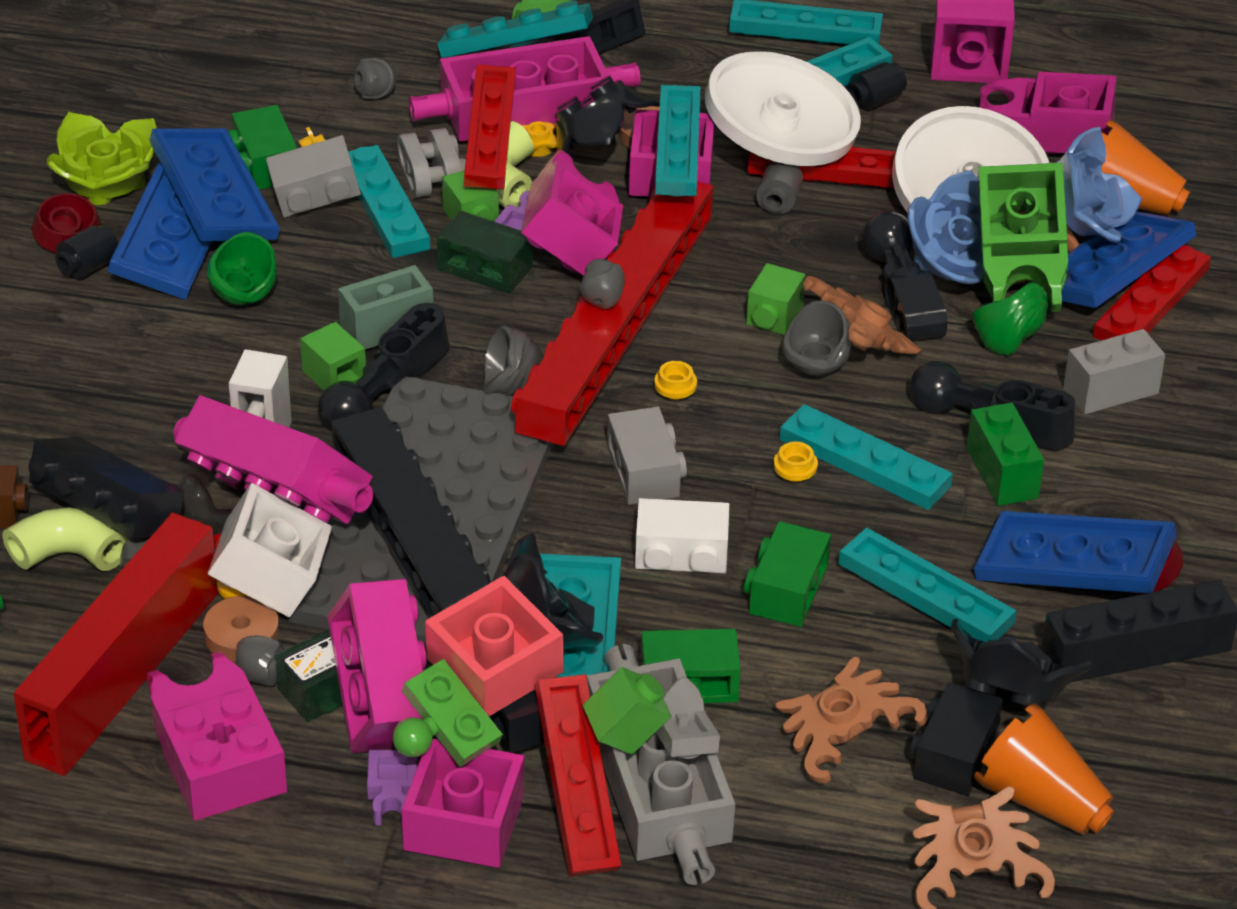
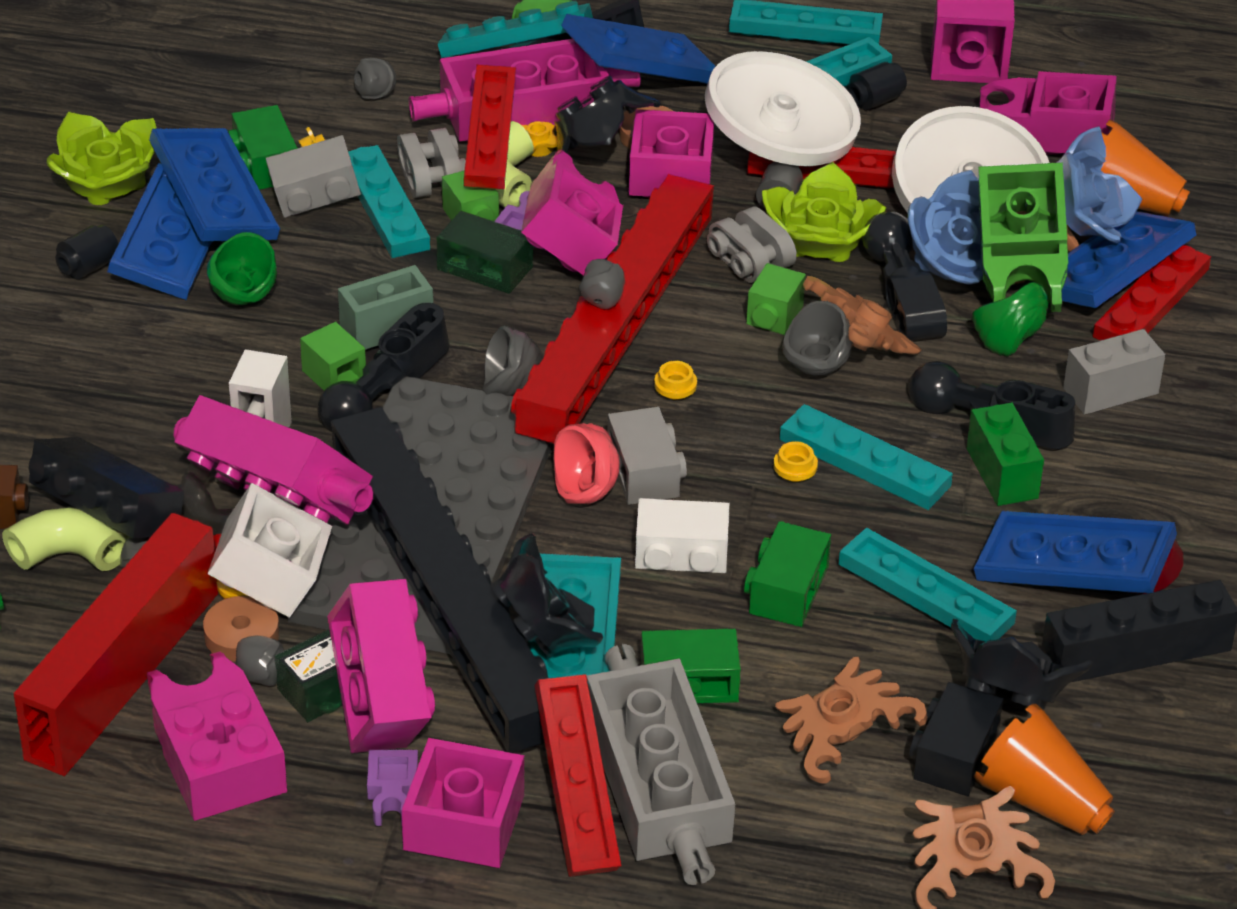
(61, 218): dark red hat -> none
(446, 712): bright green plate -> none
(496, 644): coral brick -> none
(585, 463): none -> coral hair
(627, 710): bright green brick -> none
(639, 49): none -> blue plate
(678, 141): teal plate -> none
(689, 729): light grey plate -> none
(751, 243): none -> light grey brick
(823, 214): none -> lime brick

